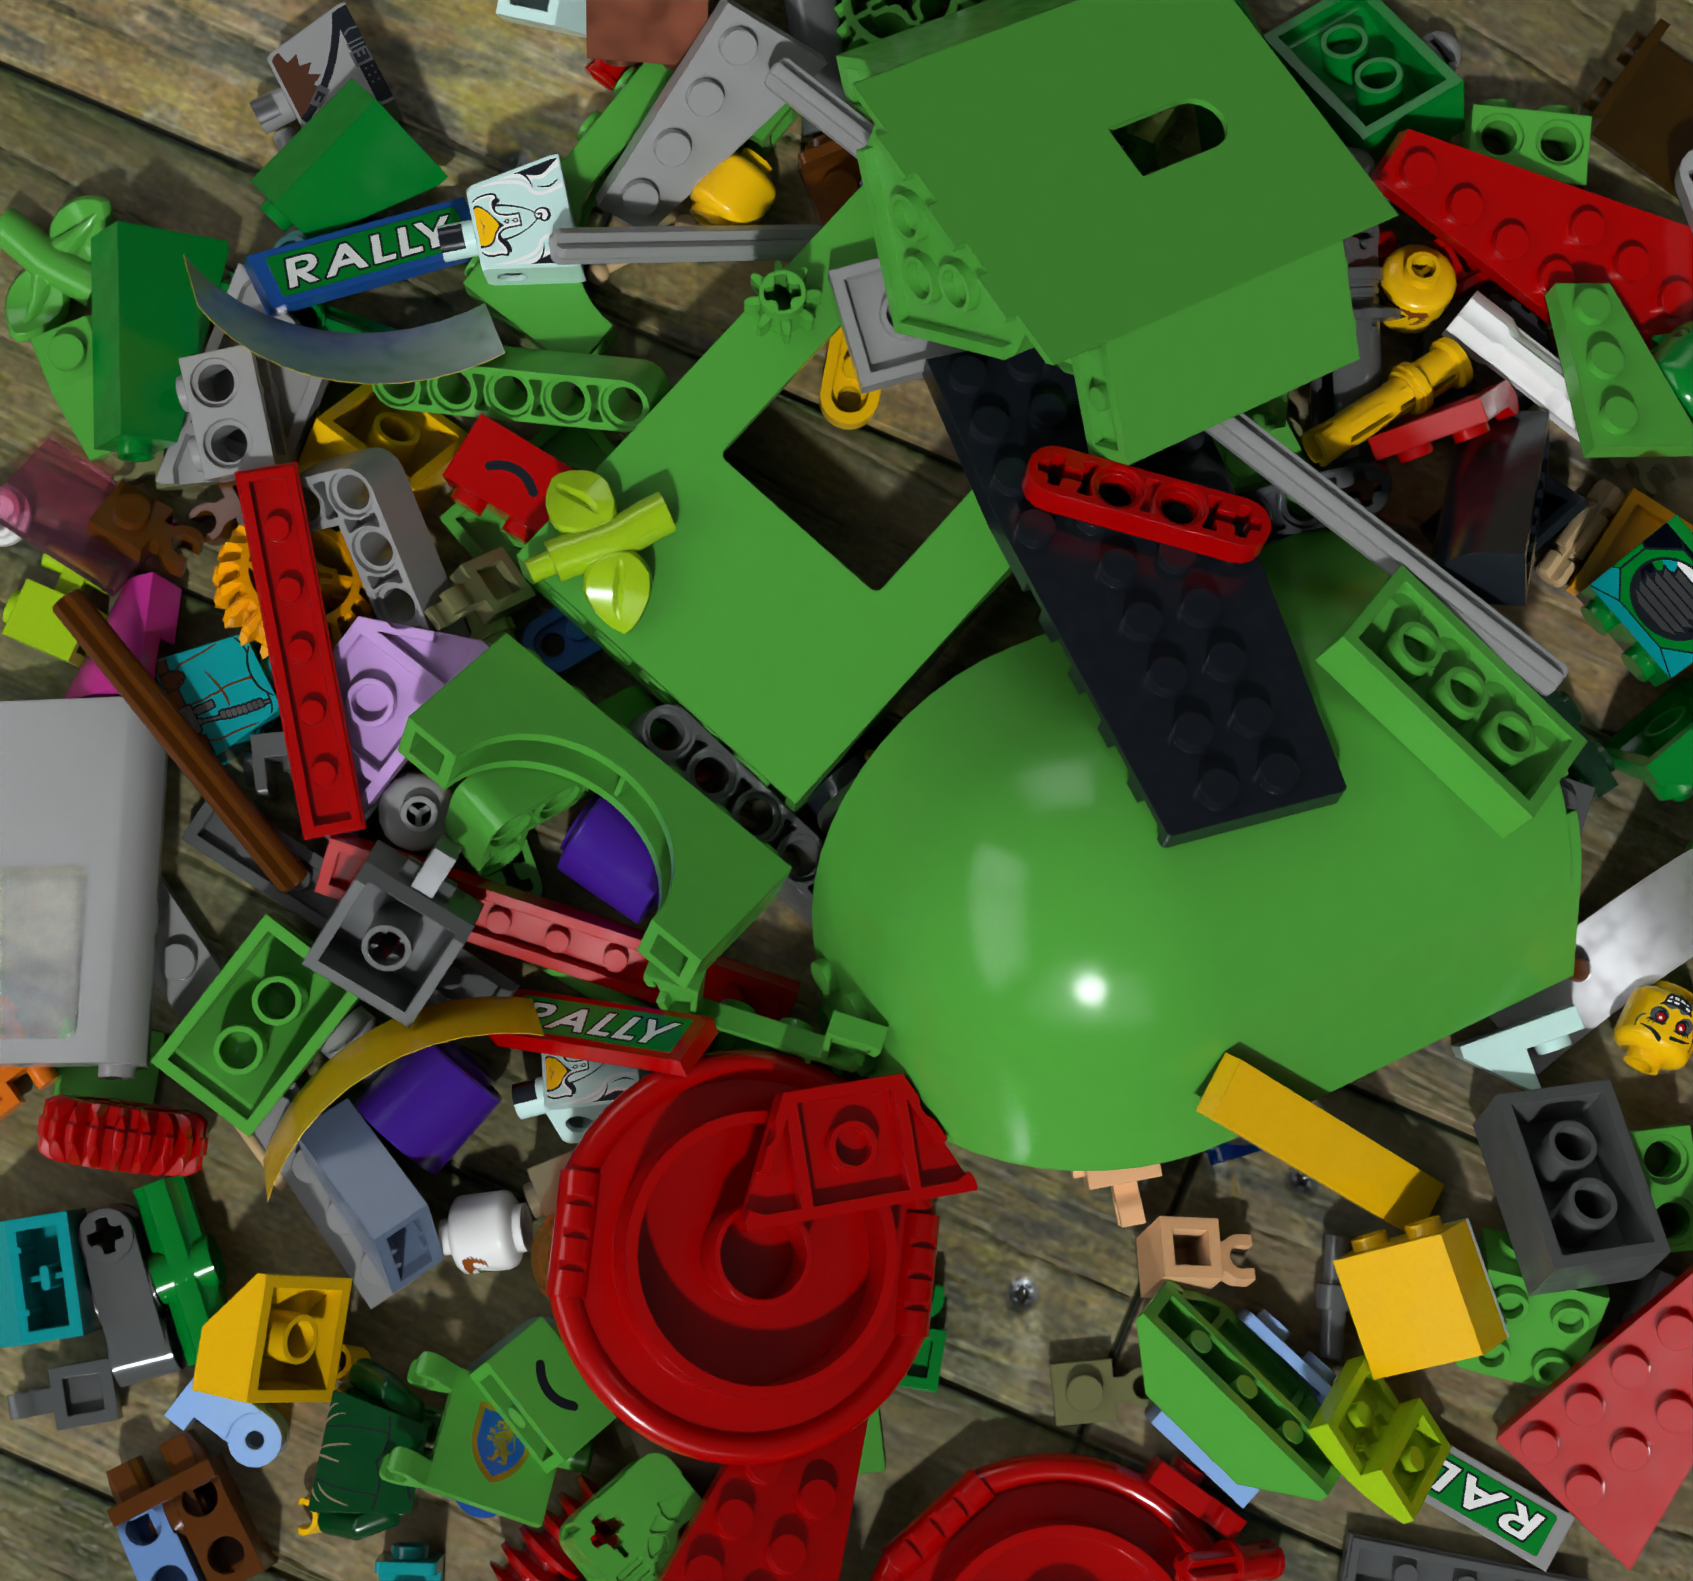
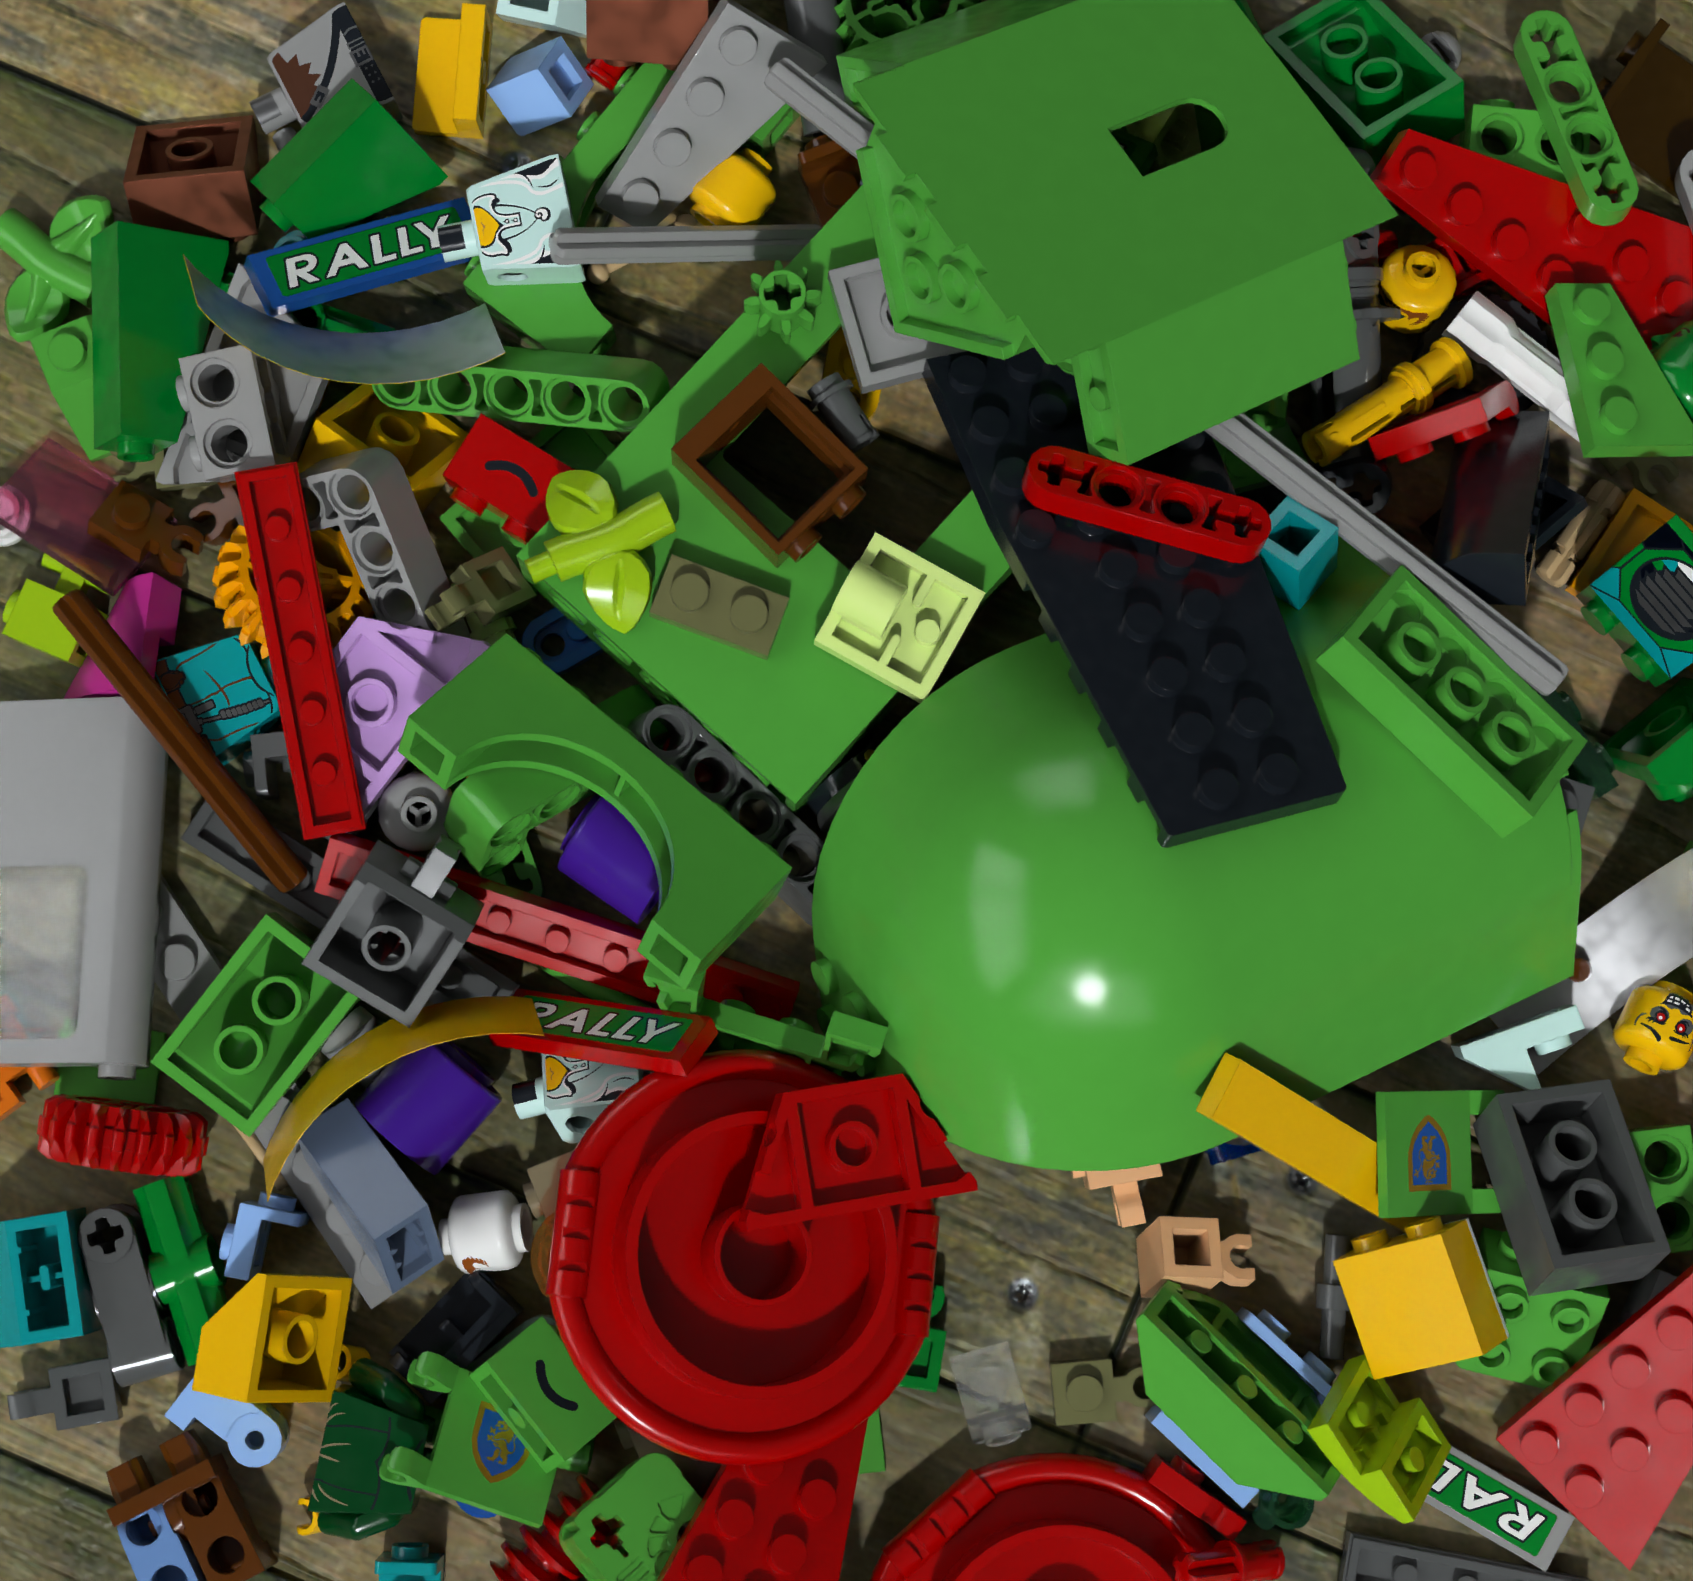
(196, 177): none -> copper slope
(246, 1240): none -> light blue bracket
(453, 74): none -> yellow panel
(458, 1325): none -> black hinge
(540, 87): none -> light blue panel
(719, 607): none -> olive plate
(727, 420): none -> reddish brown window
(842, 412): none -> dark grey pin
(898, 618): none -> yellowish green plate
(991, 1395): none -> clear bracket
(1290, 1514): none -> clear green plate
(1298, 552): none -> teal brick
(1427, 1153): none -> bright green flag
(1583, 115): none -> bright green beam

